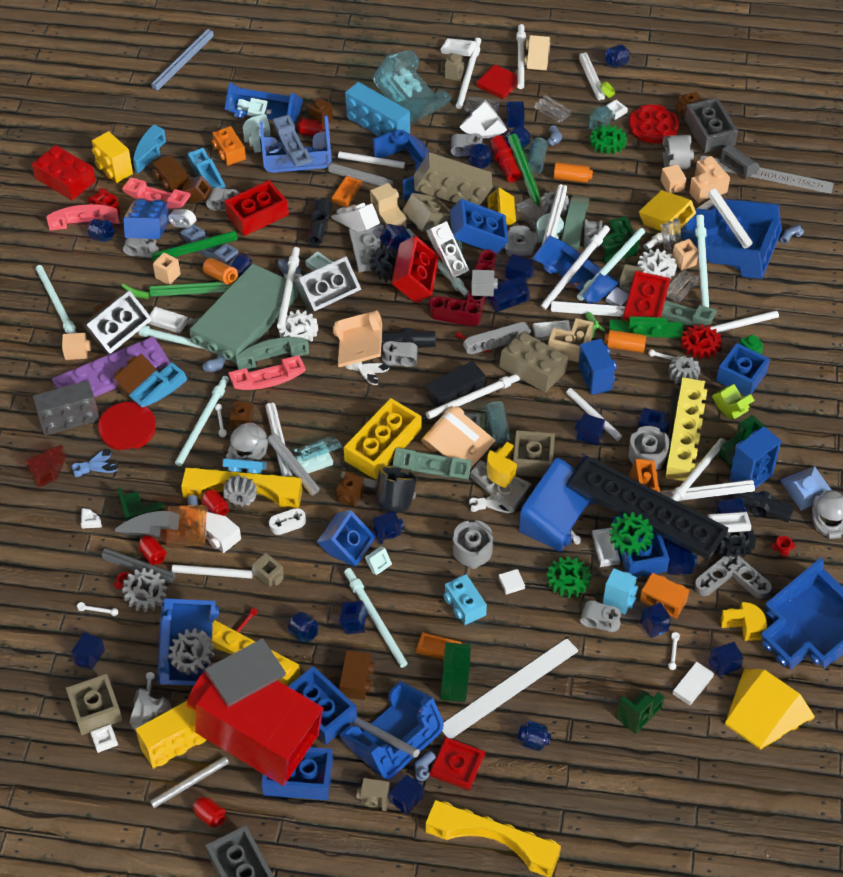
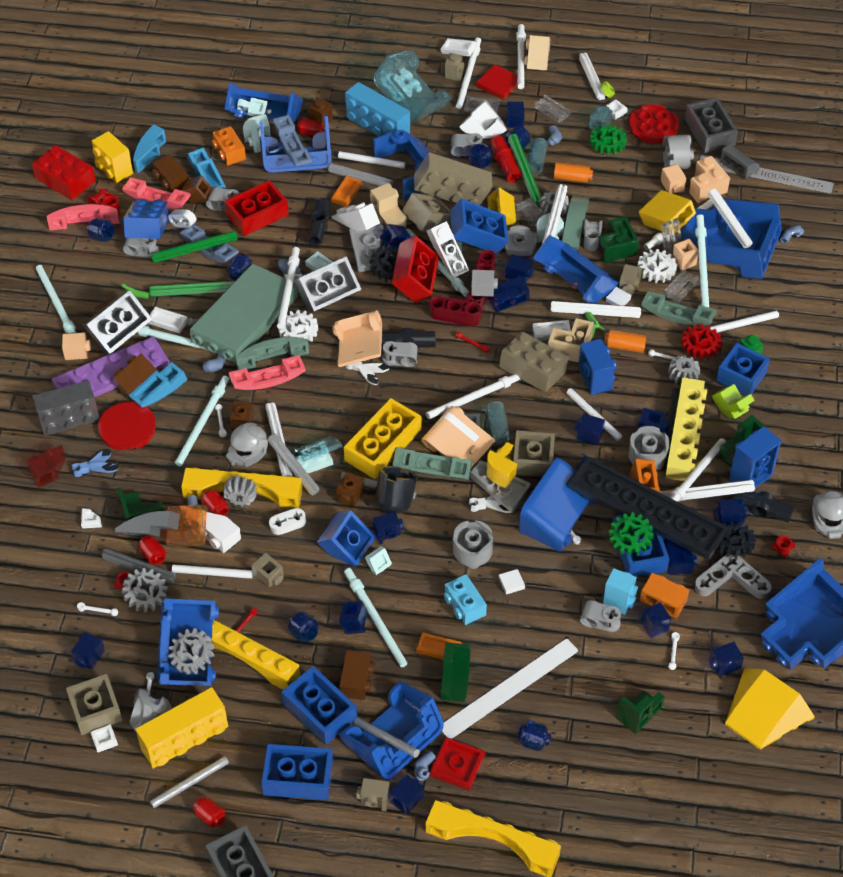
(166, 268): light nougat brick -> none
(182, 59): sand blue axle -> none
(220, 271): orange brick -> none
(245, 672): dark grey tile -> none
(251, 466): dark azure plate -> none
(263, 730): red container -> none
(455, 384): black brick -> none
(479, 342): light grey beam -> none
(568, 577): green gear -> none
(595, 242): white bar -> none
(605, 550): white tile -> none
(612, 262): light aqua bar -> none
(617, 56): clear blue head -> none
(646, 296): red tile -> none
(649, 326): green bracket -> none
(686, 99): reddish brown brick -> none
(693, 683): white tile -> none
(734, 521): white tile -> none
(748, 617): yellow brick -> none
(805, 486): light blue slope -> none

